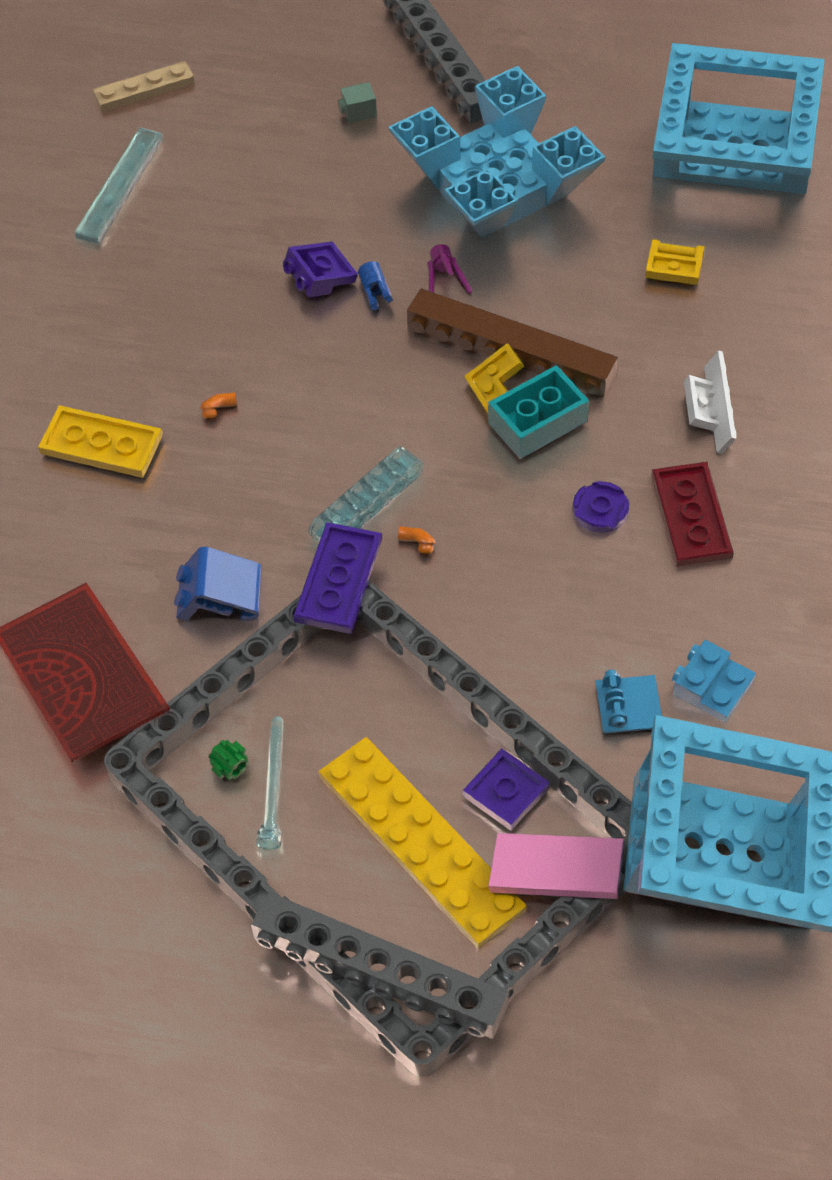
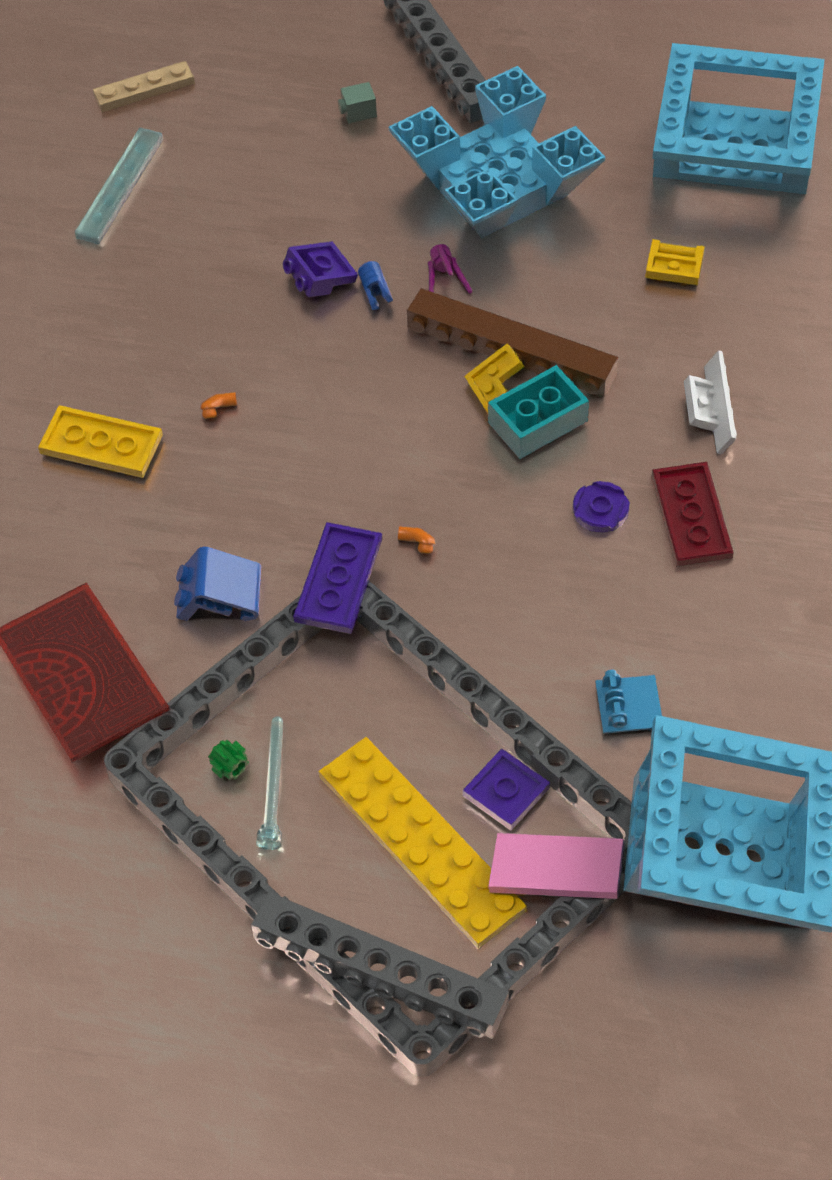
(371, 492): clear light blue beam -> none
(712, 680): dark azure plate -> none

